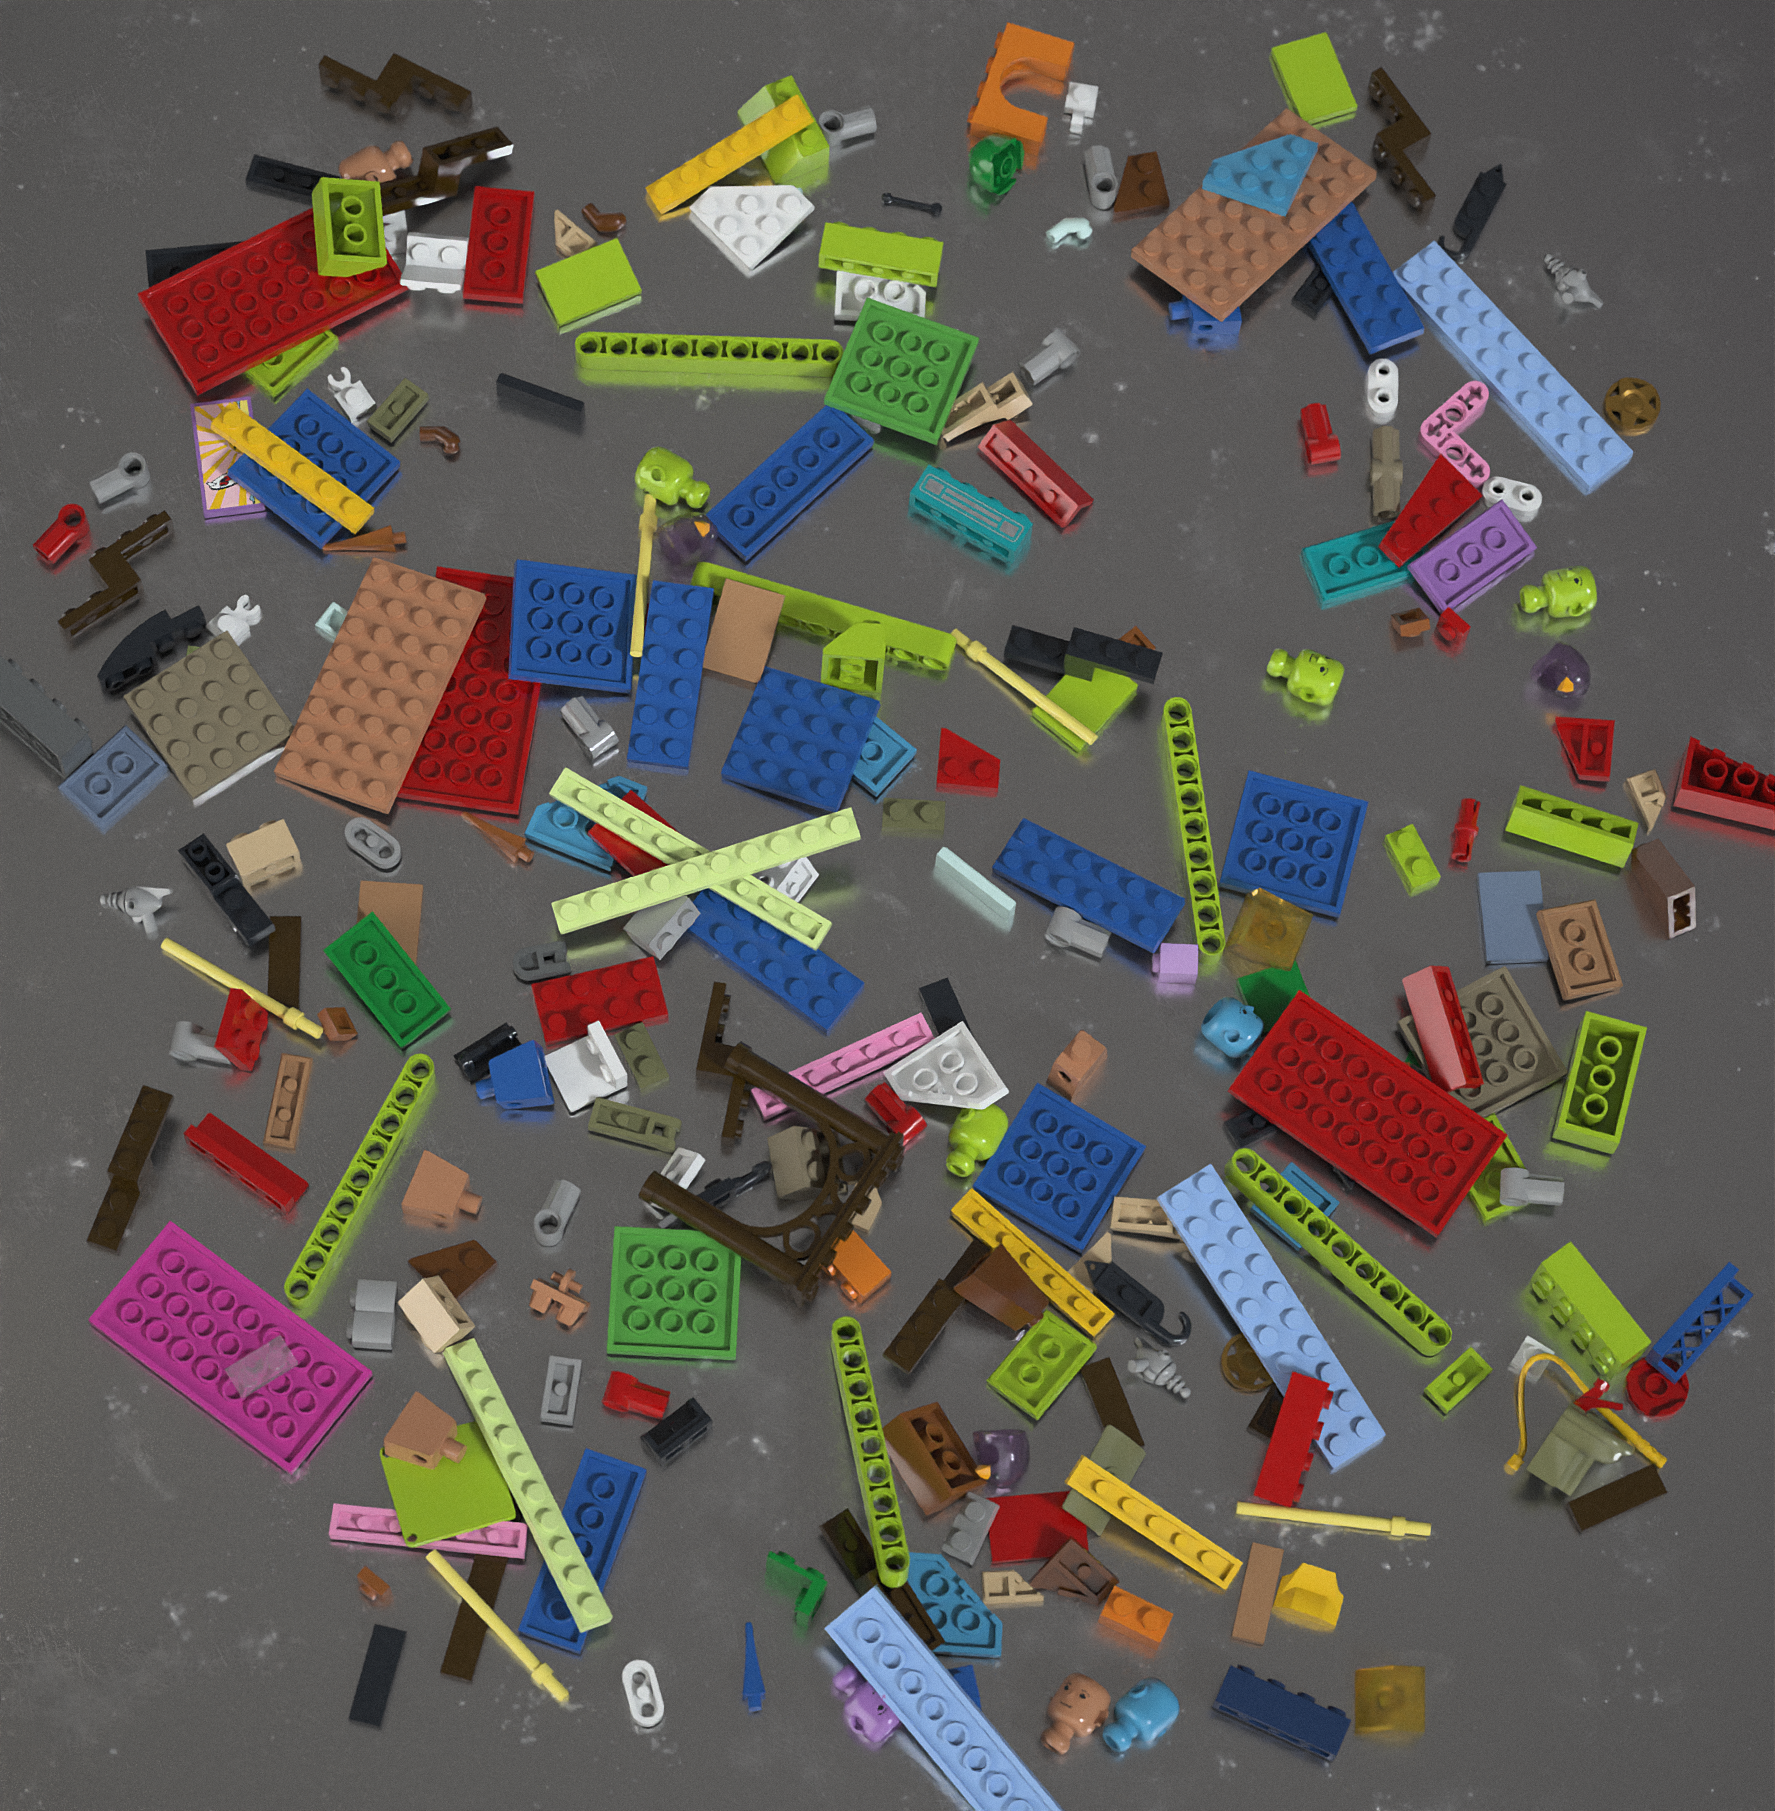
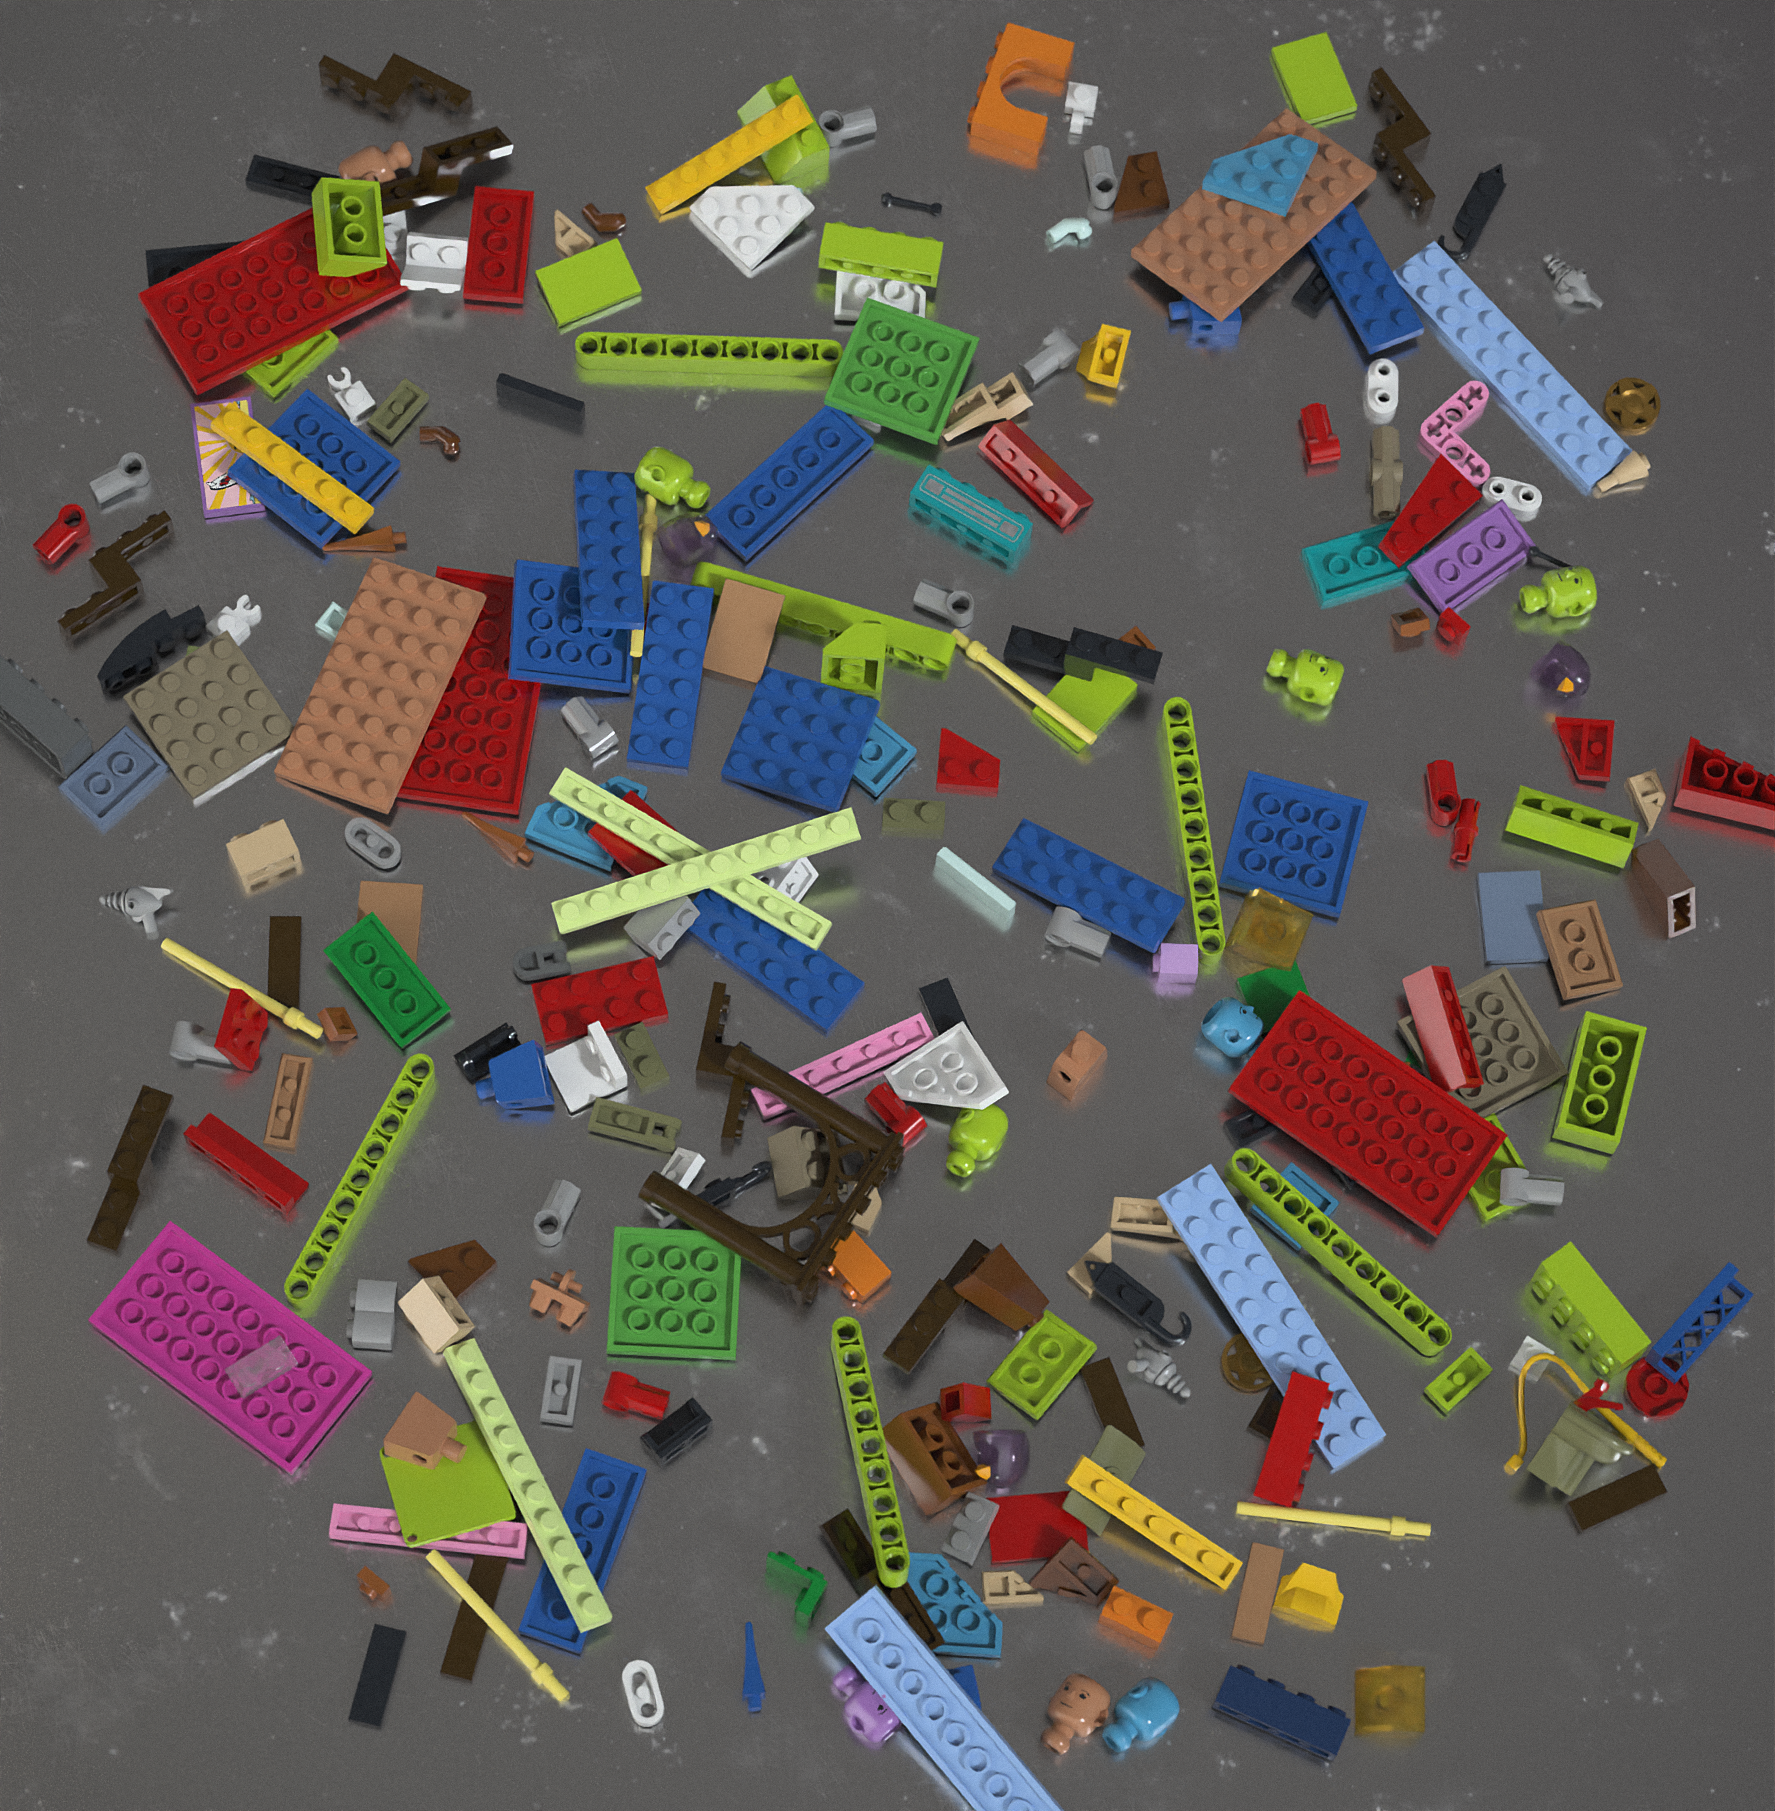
(226, 890): black slope -> none
(439, 1191): nougat torso -> none
(608, 550): none -> blue plate
(943, 600): none -> light grey piece
(965, 1403): none -> red brick
(995, 162): green cylinder -> none
(1052, 1279): yellow plate -> none
(1059, 1168): blue plate -> none
(1104, 355): none -> yellow slope
(1412, 858): lime plate -> none
(1443, 791): none -> red piece
(1534, 552): none -> black hinge
(1630, 469): none -> tan cone

